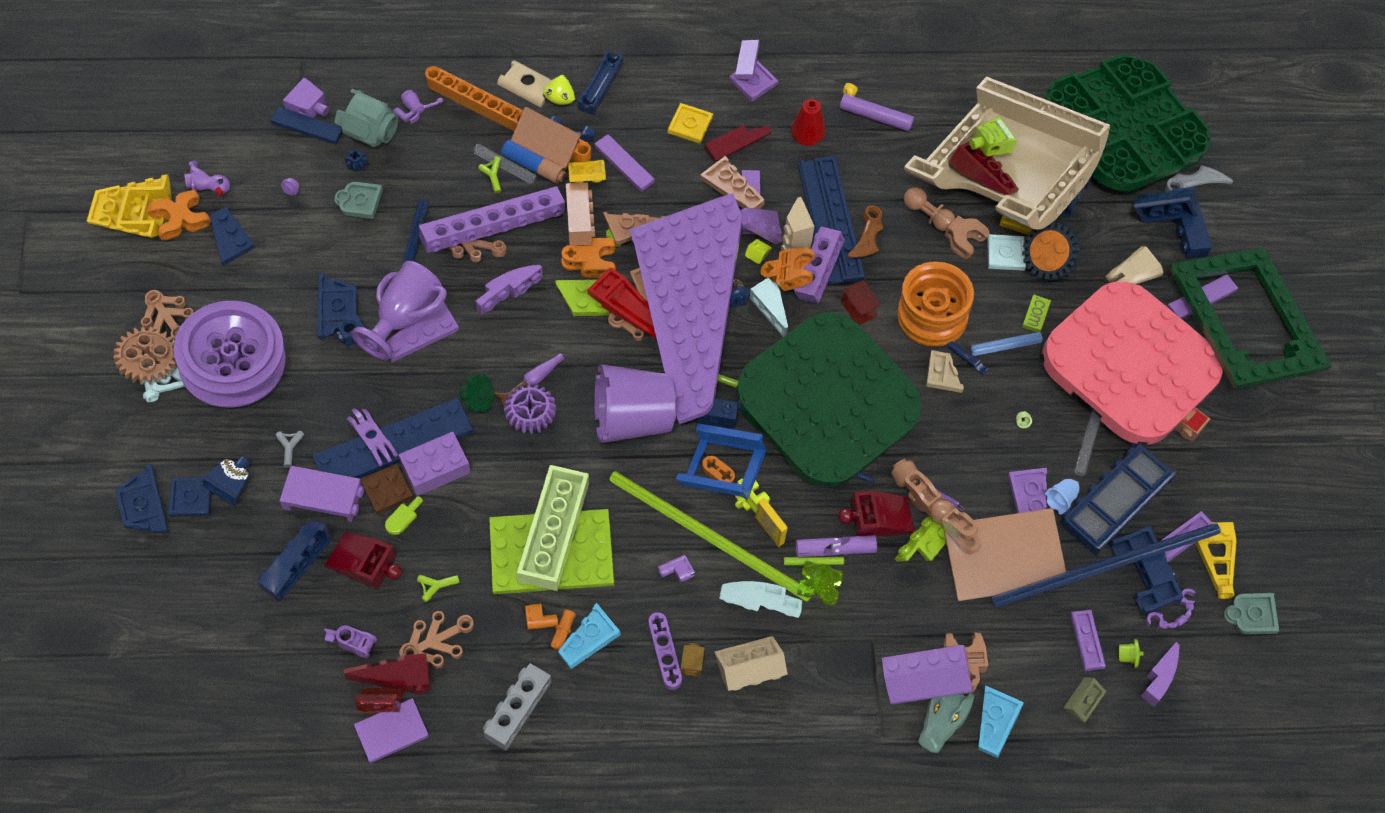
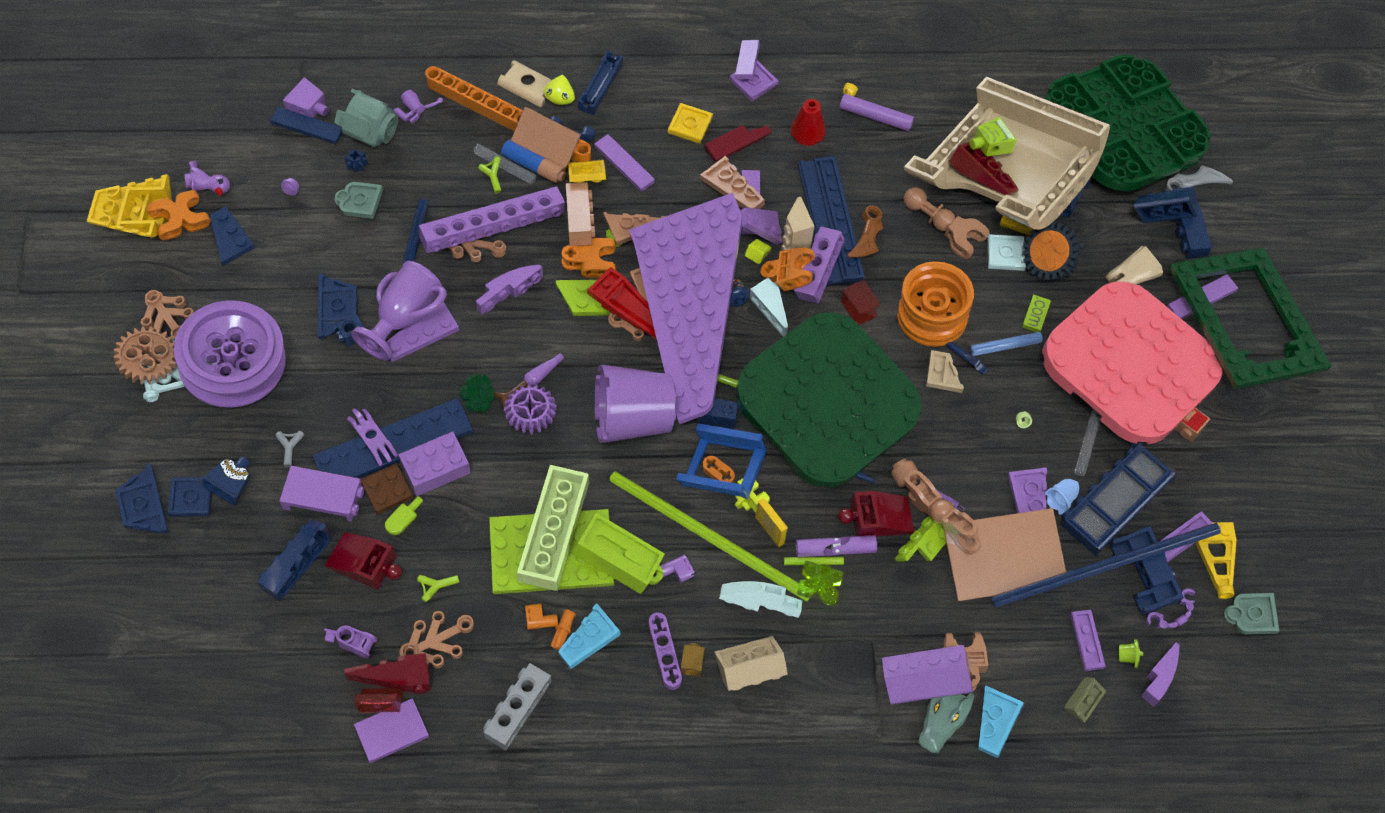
(619, 554): none -> lime piece

